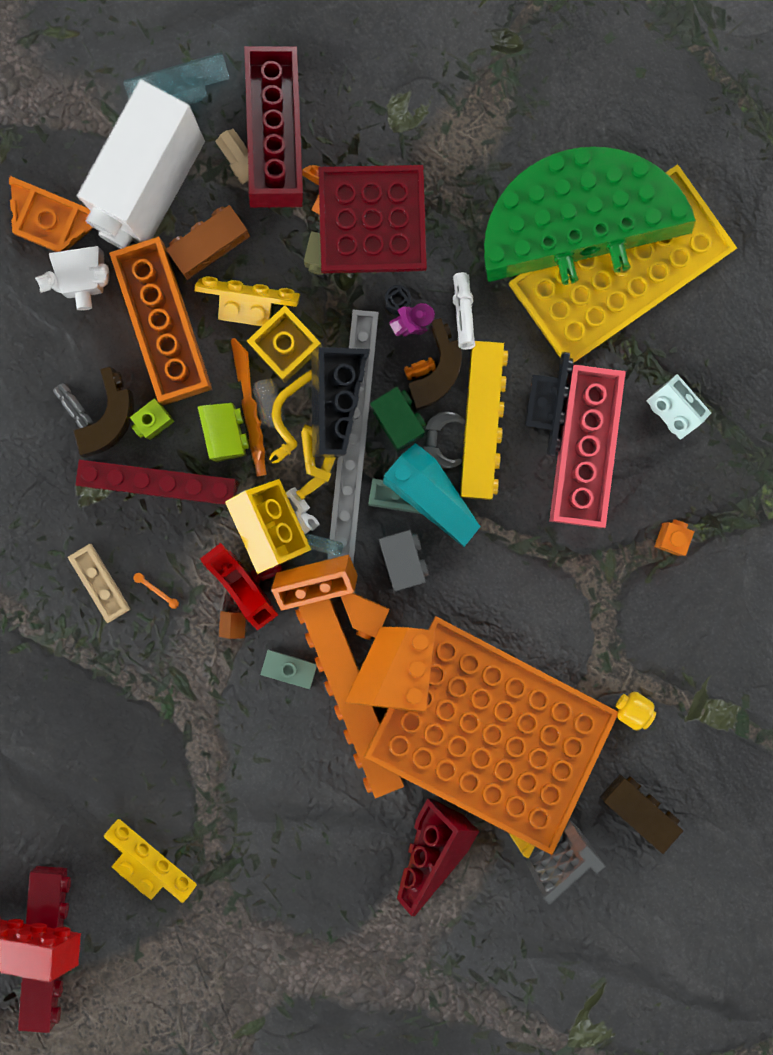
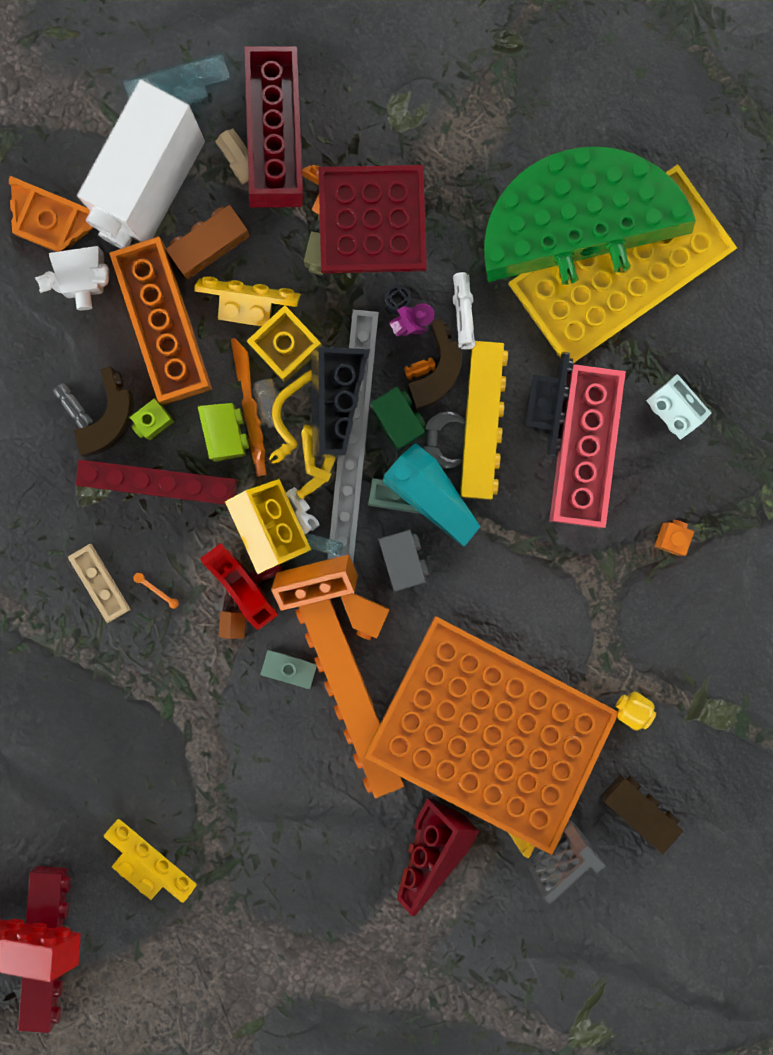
(396, 670): orange wedge -> none

